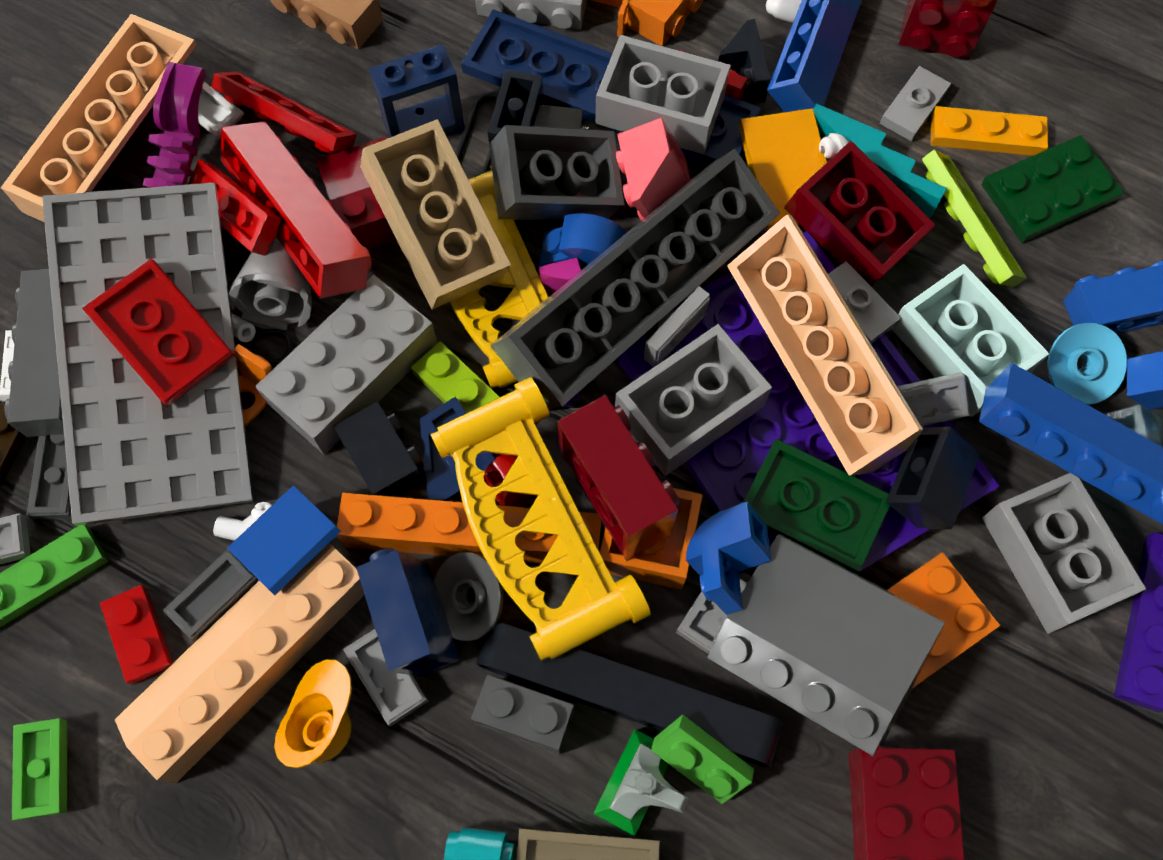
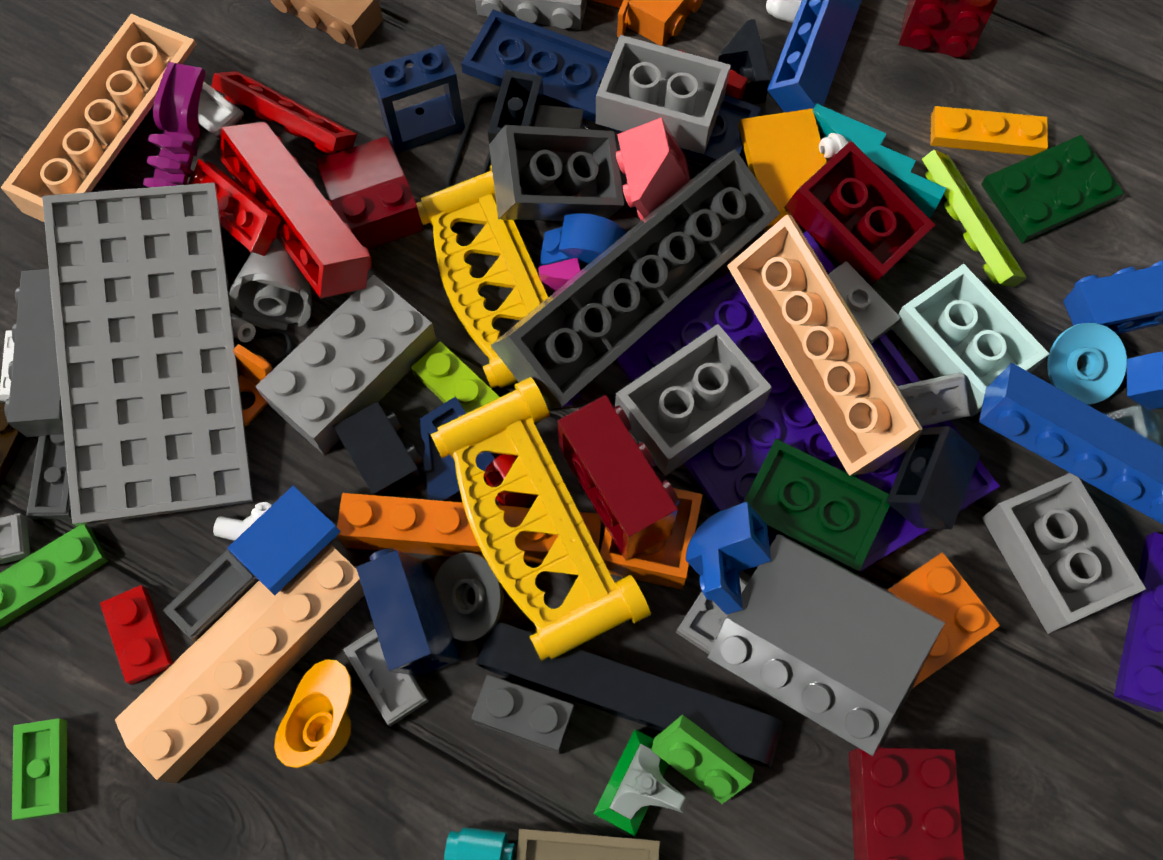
(159, 332): red tile -> none
(434, 213): tan brick -> none
(676, 326): light grey plate -> none
(915, 103): light grey plate -> none

